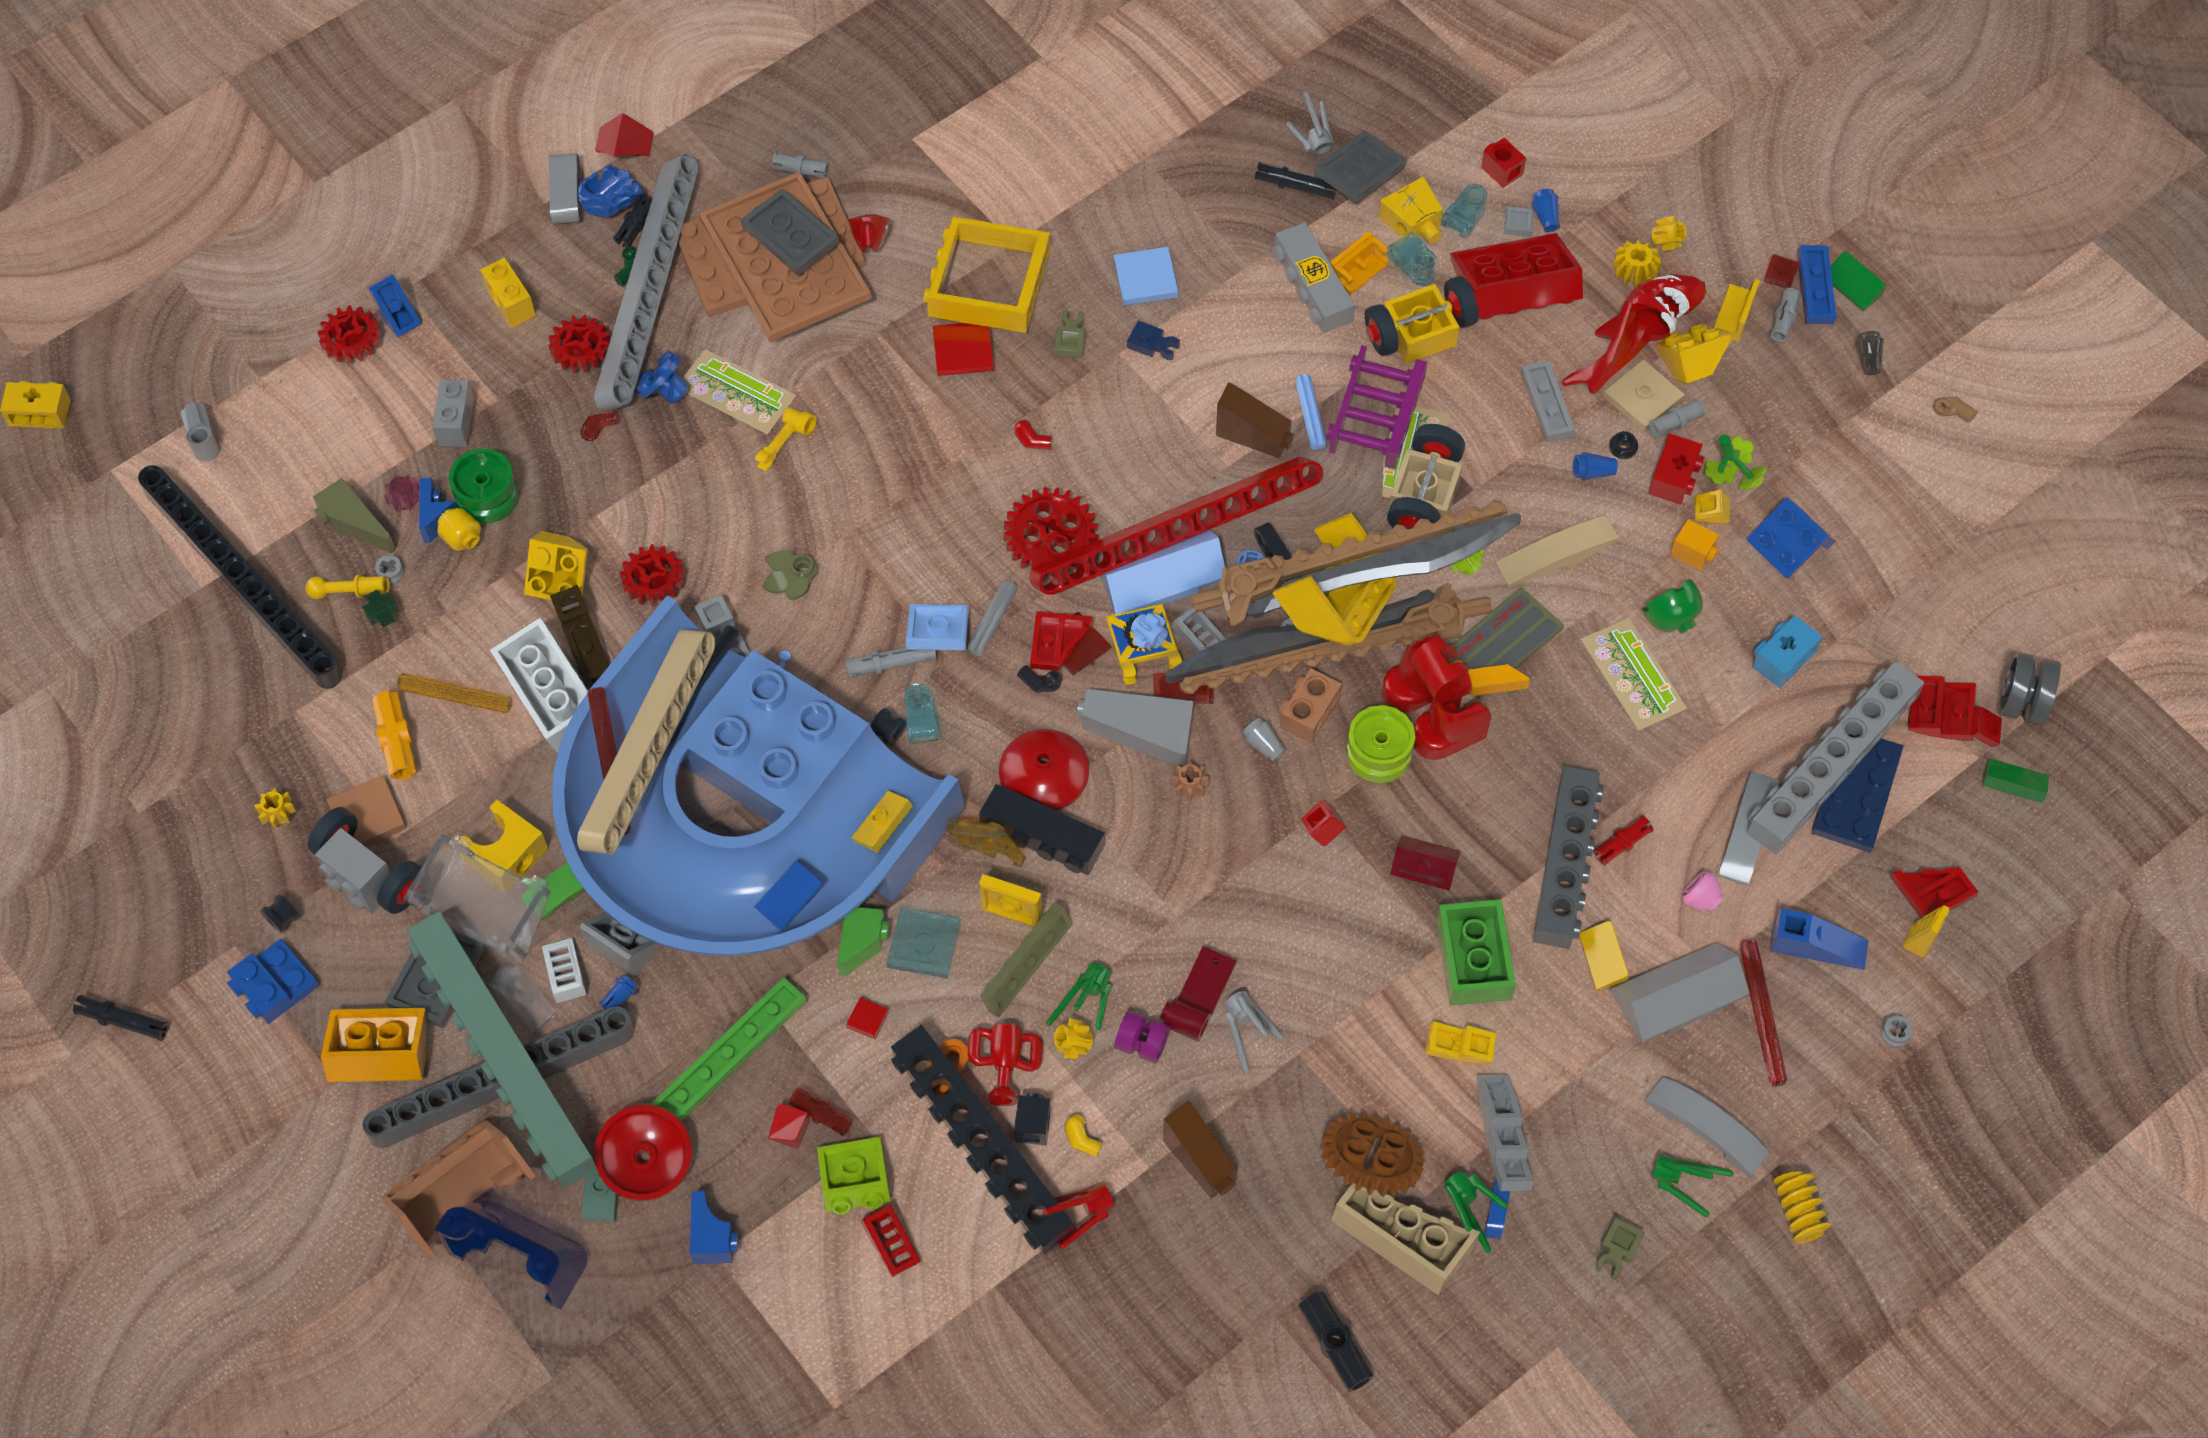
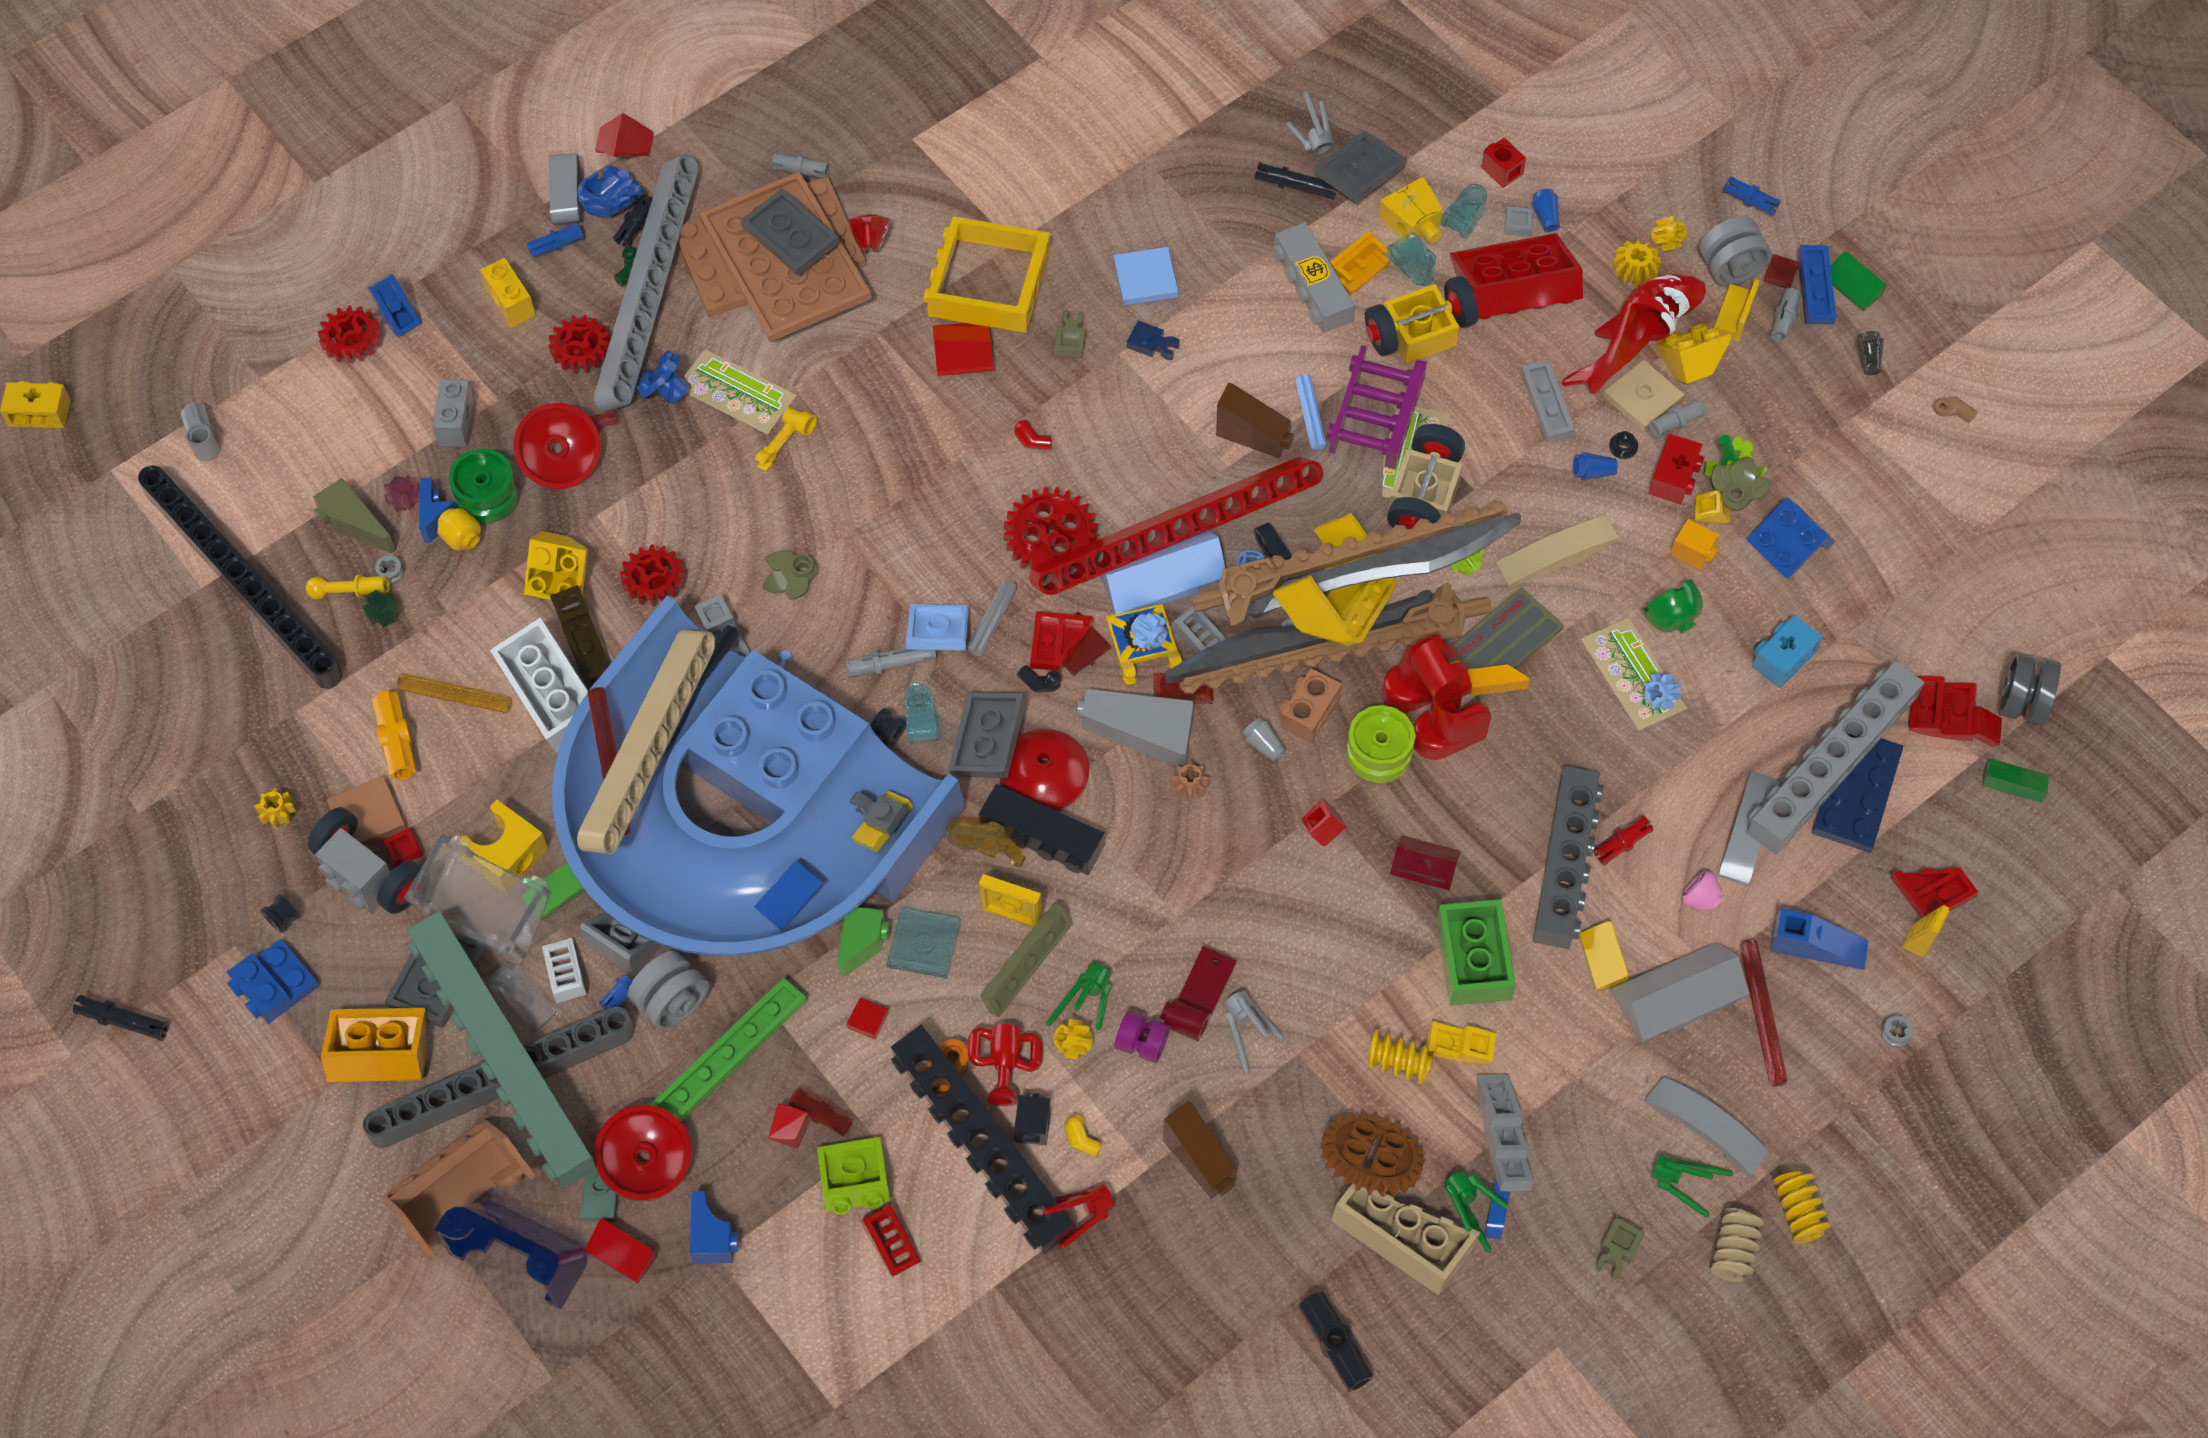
(402, 847): none -> red tile
(555, 240): none -> blue axle
(561, 425): none -> red dish
(620, 1251): none -> red slope
(668, 990): none -> light grey wheel
(882, 814): none -> dark grey plate
(987, 734): none -> dark grey plate
(1400, 1058): none -> yellow piece
(1662, 690): none -> light blue gear
(1735, 251): none -> light grey wheel
(1736, 1244): none -> tan piece
(1739, 479): none -> olive plate
(1751, 195): none -> blue pin

